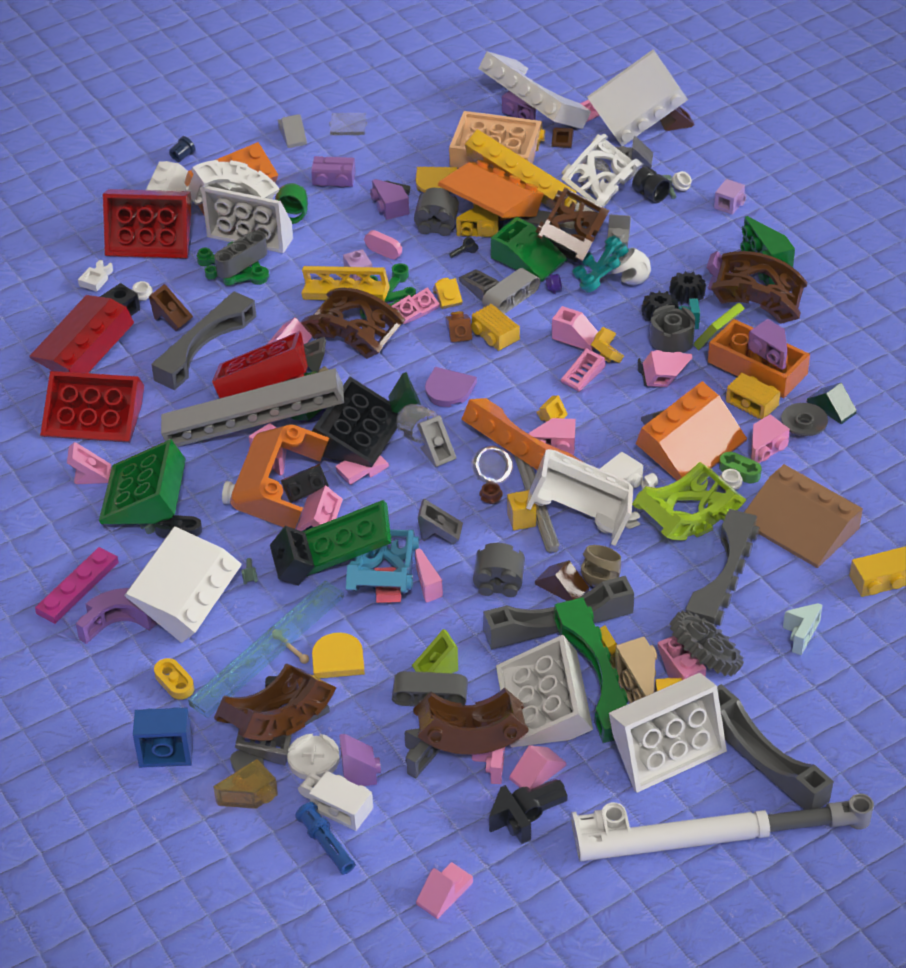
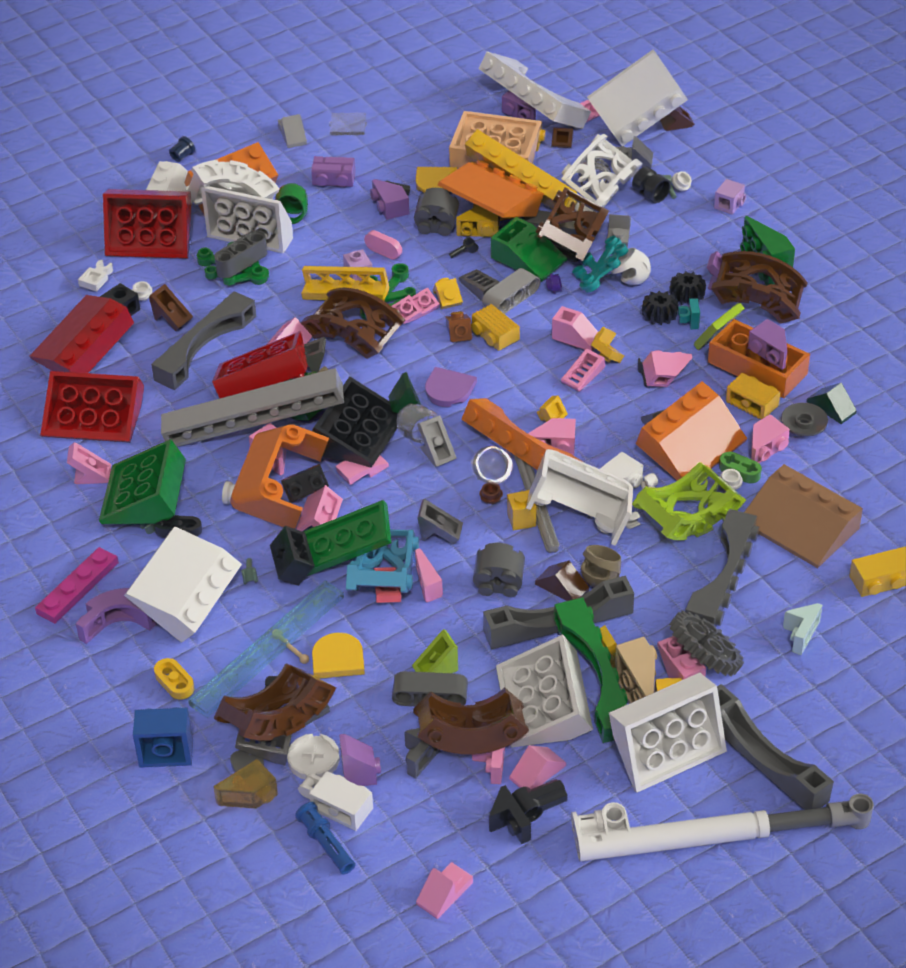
(672, 329): dark grey brick -> none

